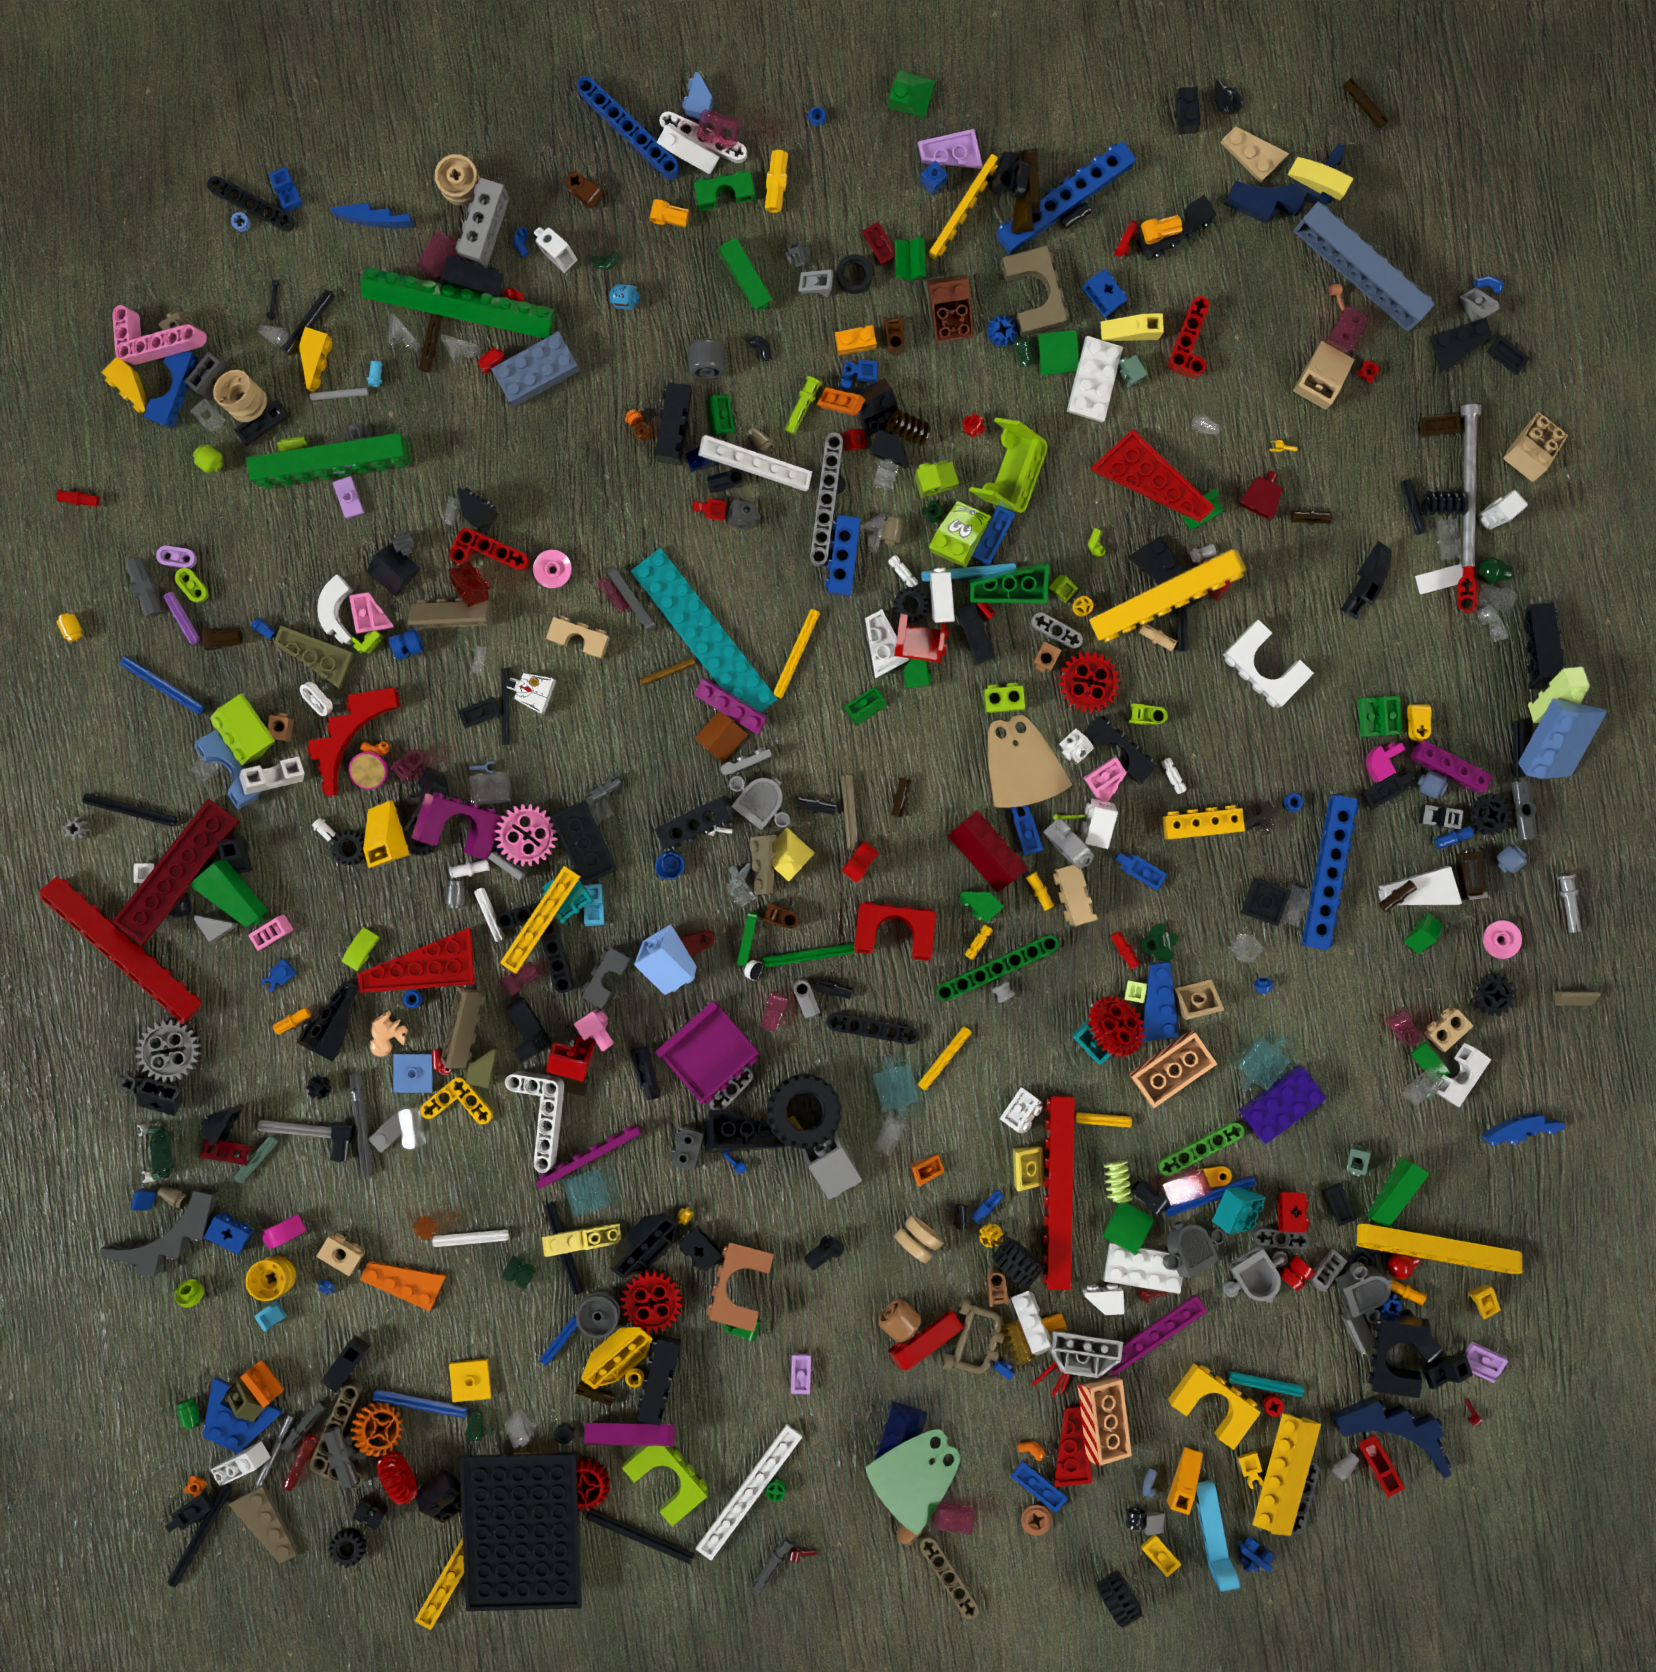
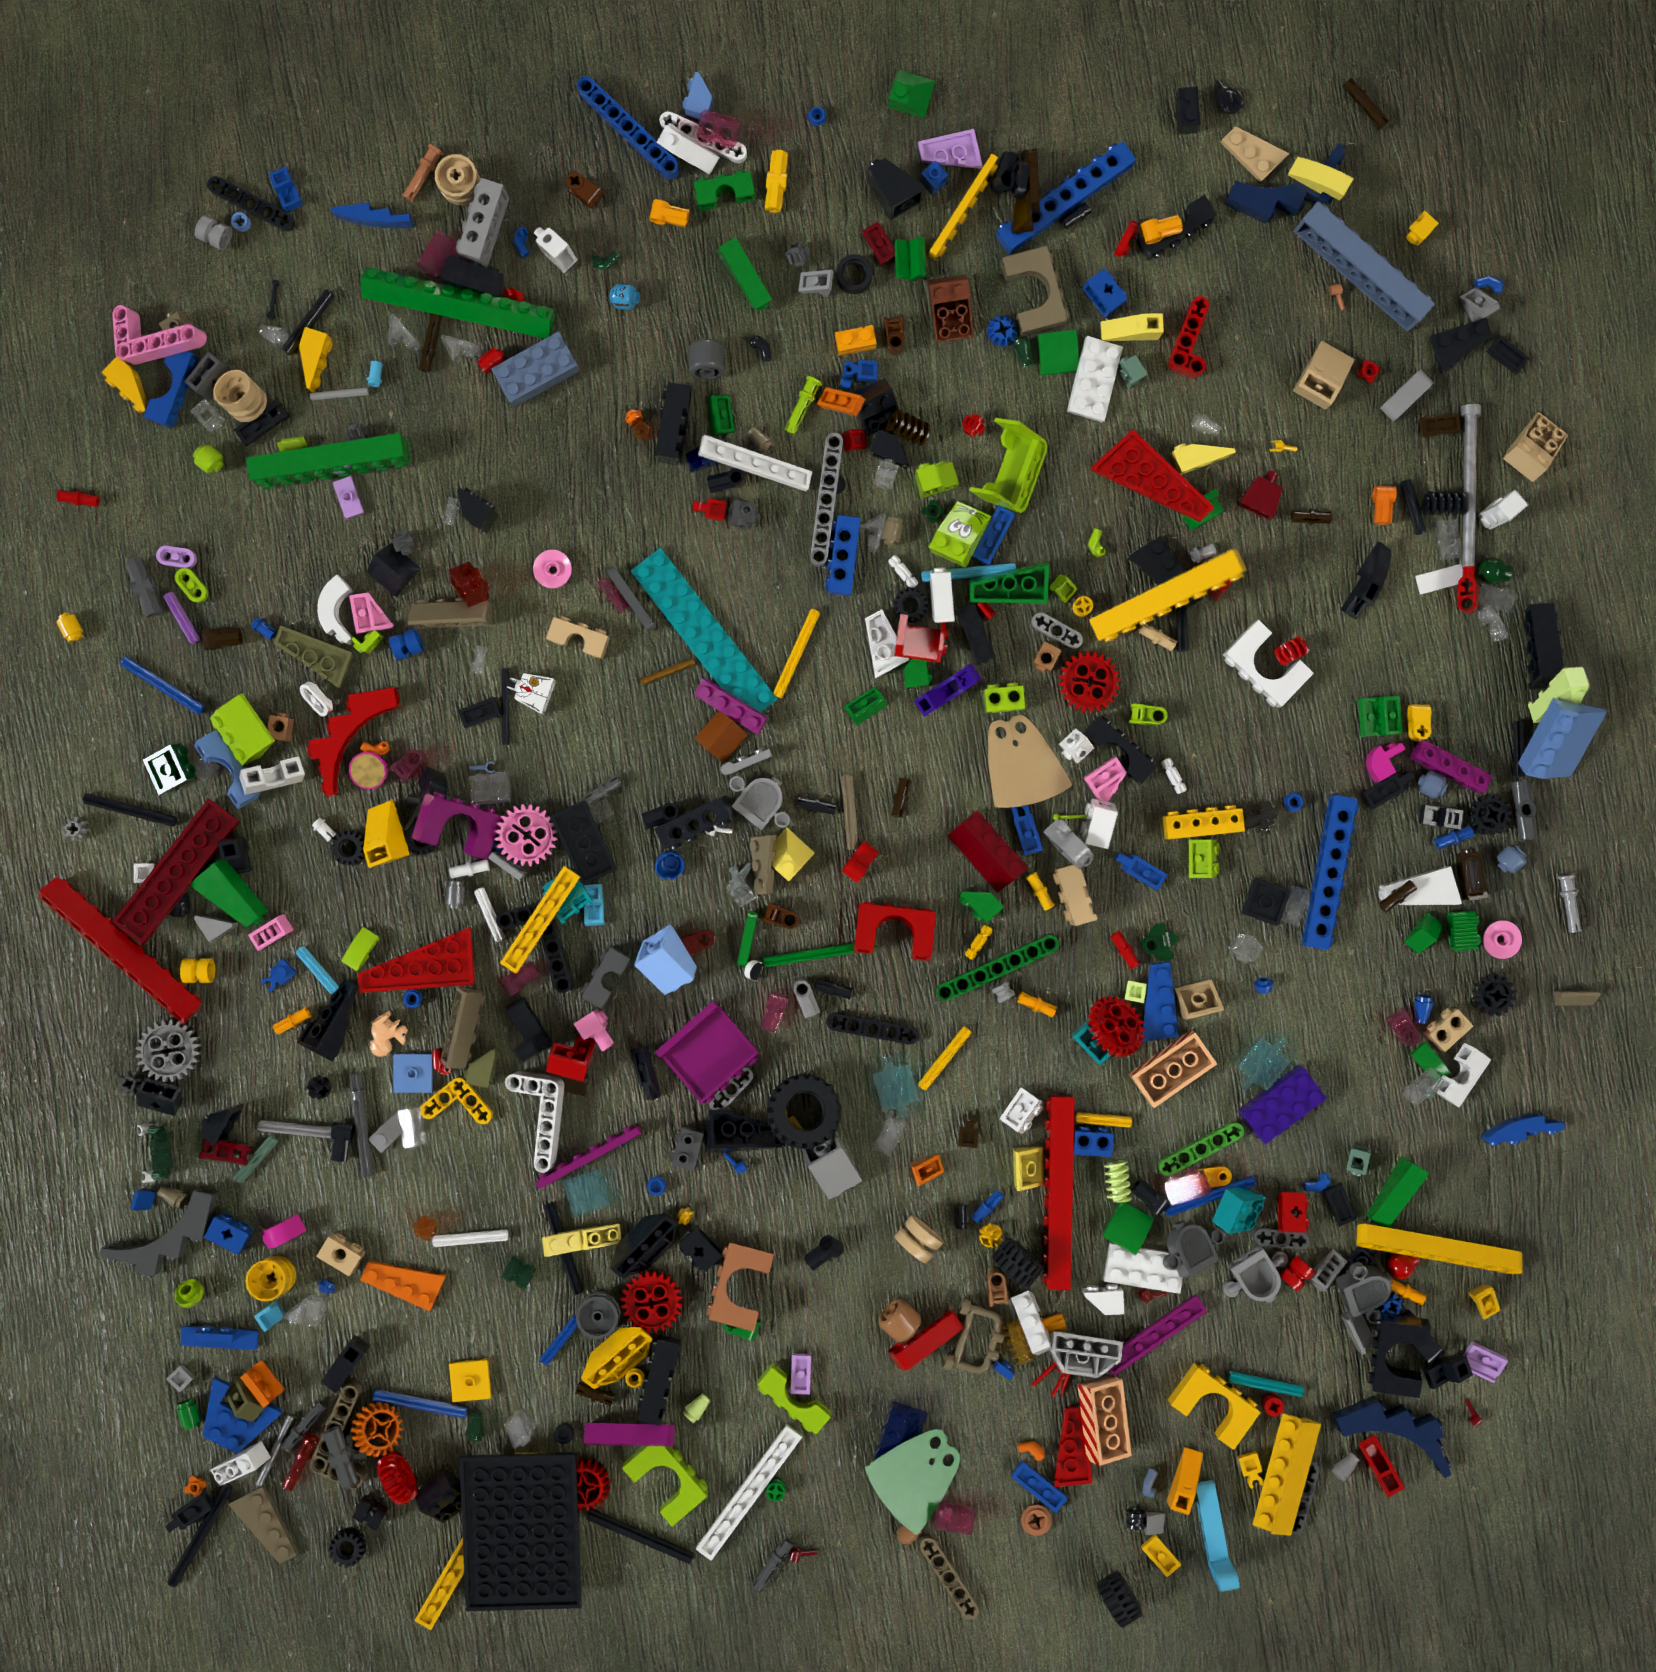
(170, 768): none -> plate
(180, 1378): none -> light grey plate
(194, 970): none -> yellow wheel
(210, 231): none -> light grey wheel
(219, 1337): none -> blue bracket
(310, 1311): none -> clear slope
(319, 972): none -> medium azure axle
(427, 164): none -> nougat pin
(492, 552): red beam -> none
(656, 1185): none -> blue plate
(659, 815): none -> black piece
(695, 1409): none -> yellowish green cone
(811, 1414): none -> lime arch
(894, 187): none -> black slope
(947, 690): none -> dark purple arch
(969, 1134): none -> dark brown plate
(1036, 1004): none -> light orange pin
(1091, 1146): none -> blue brick
(1196, 456): none -> light yellow slope
(1203, 859): none -> lime bracket
(1249, 1549): blue hips -> none
(1291, 651): none -> red gear
(1318, 1186): none -> blue arm
(1346, 330): clear pink brick -> none
(1384, 498): none -> orange piece
(1406, 395): none -> light grey beam
(1421, 228): none -> yellow brick
(1423, 1008): none -> blue cone
(1463, 930): none -> green brick

